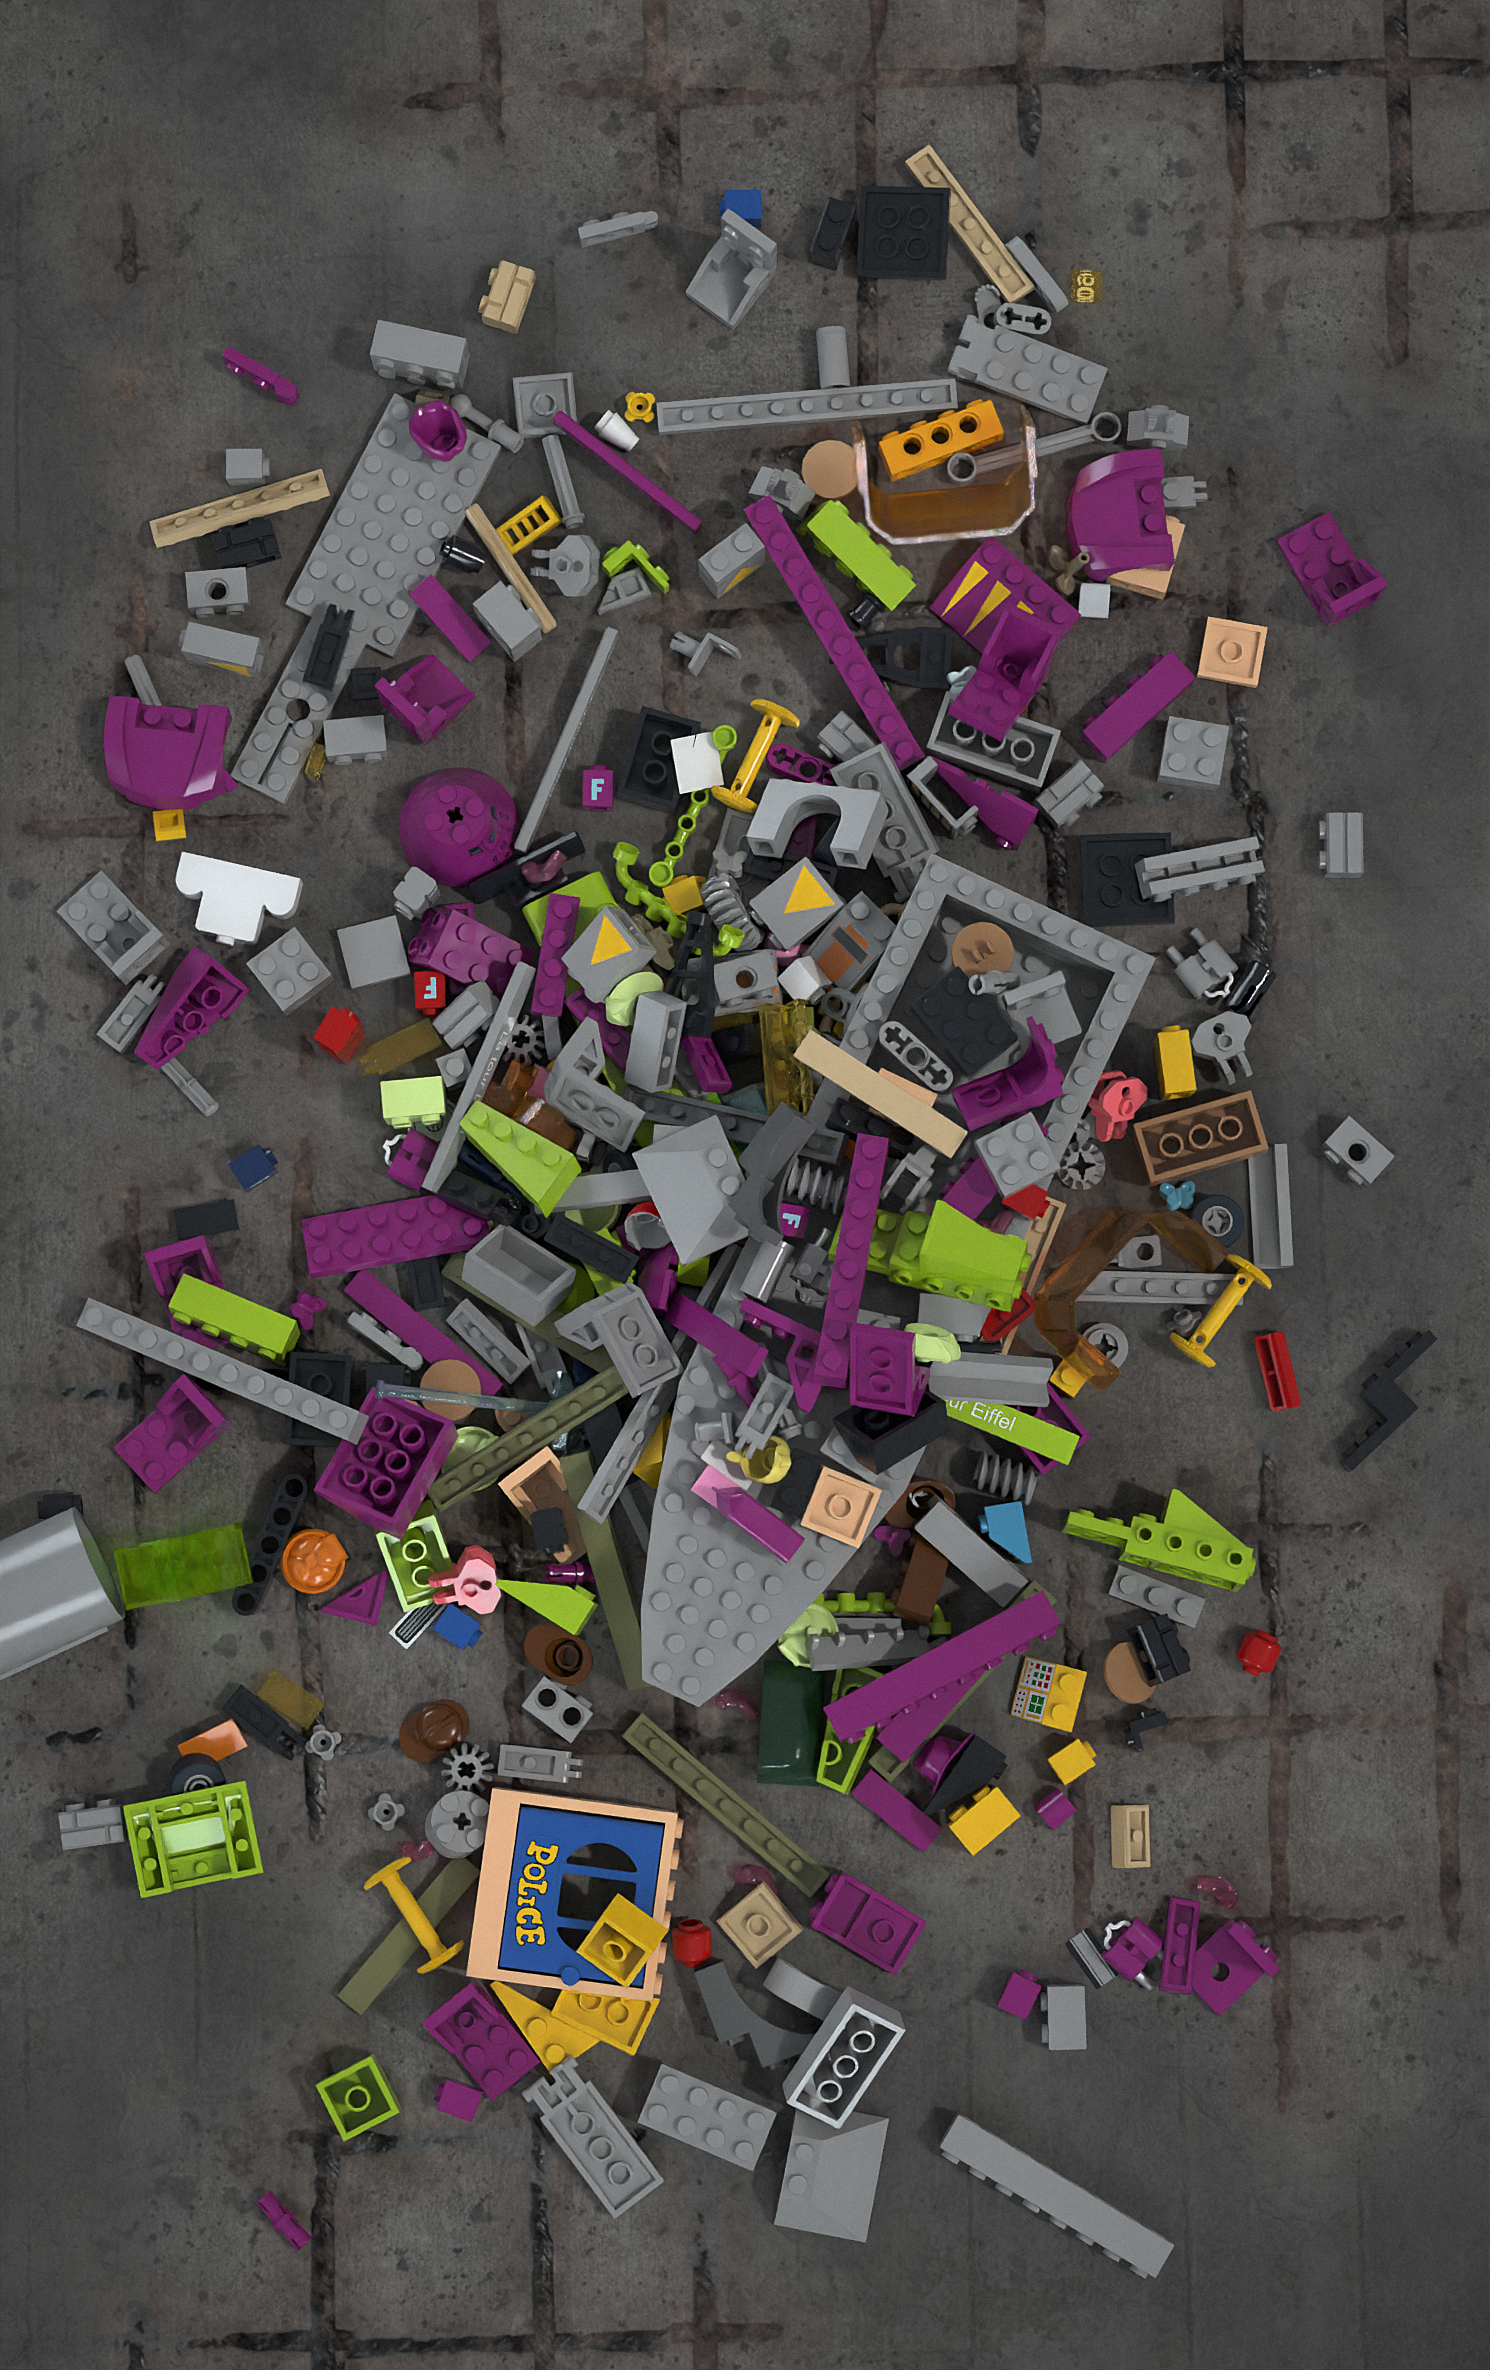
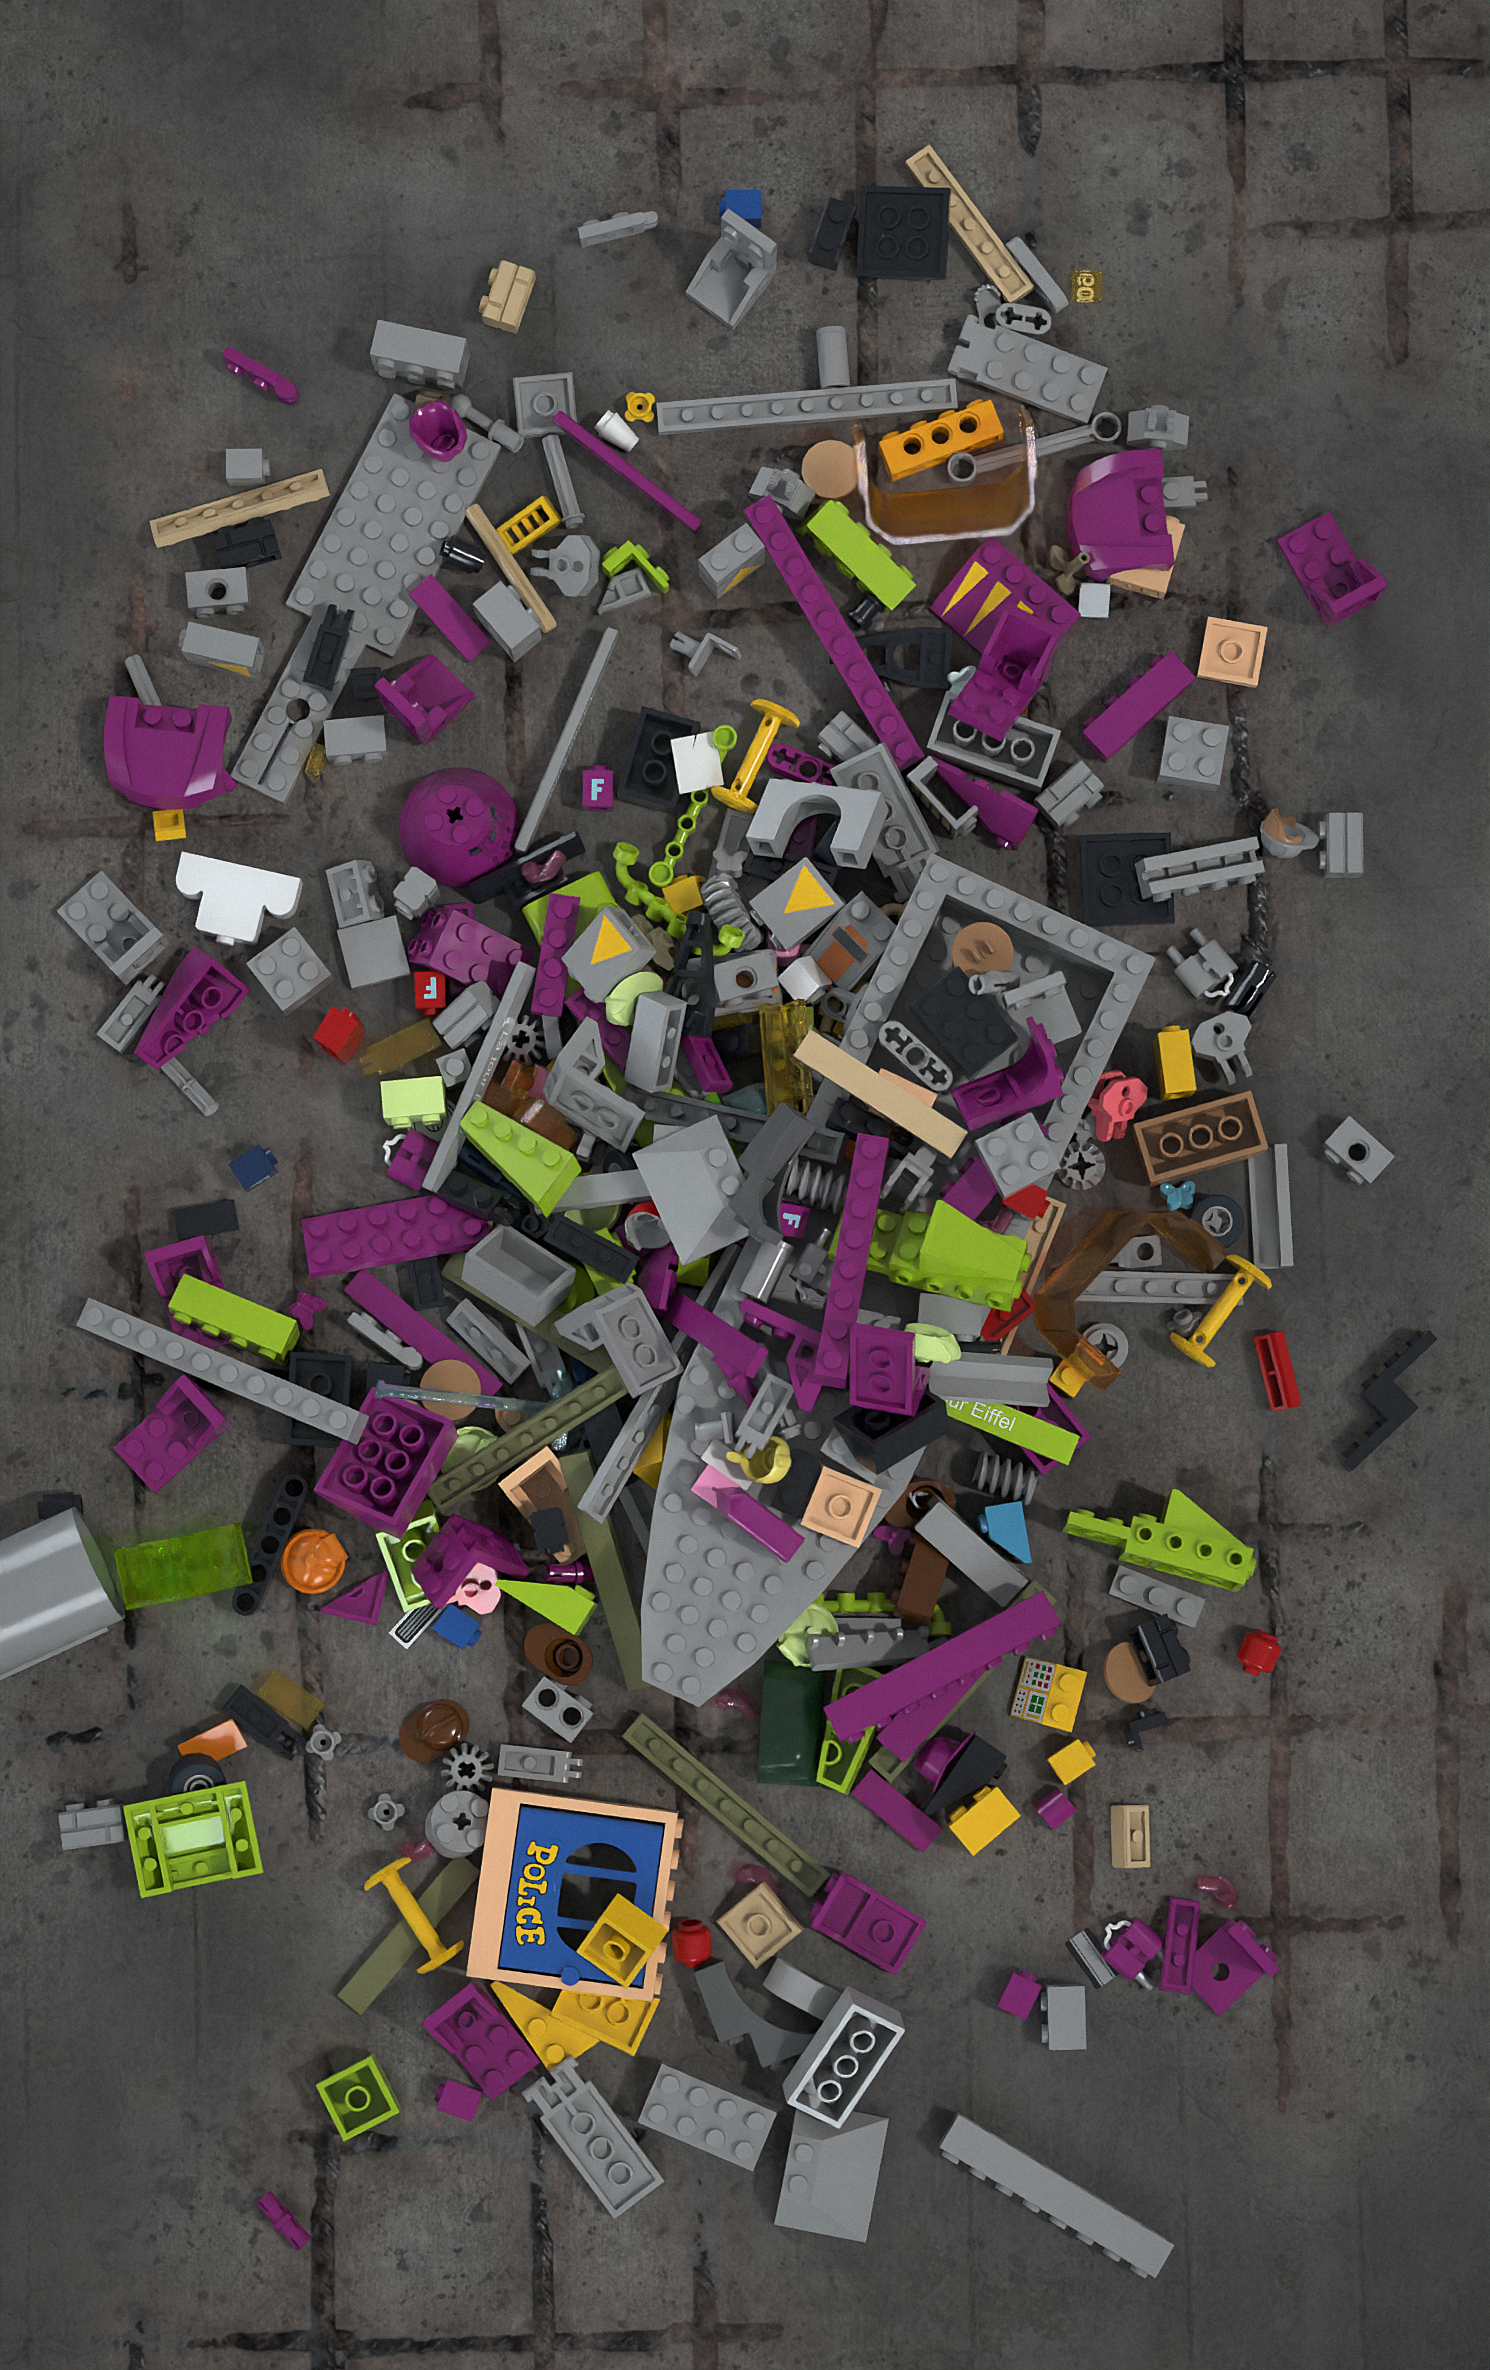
(355, 893): none -> light grey bracket
(459, 1548): none -> magenta bracket
(1286, 837): none -> light grey piece

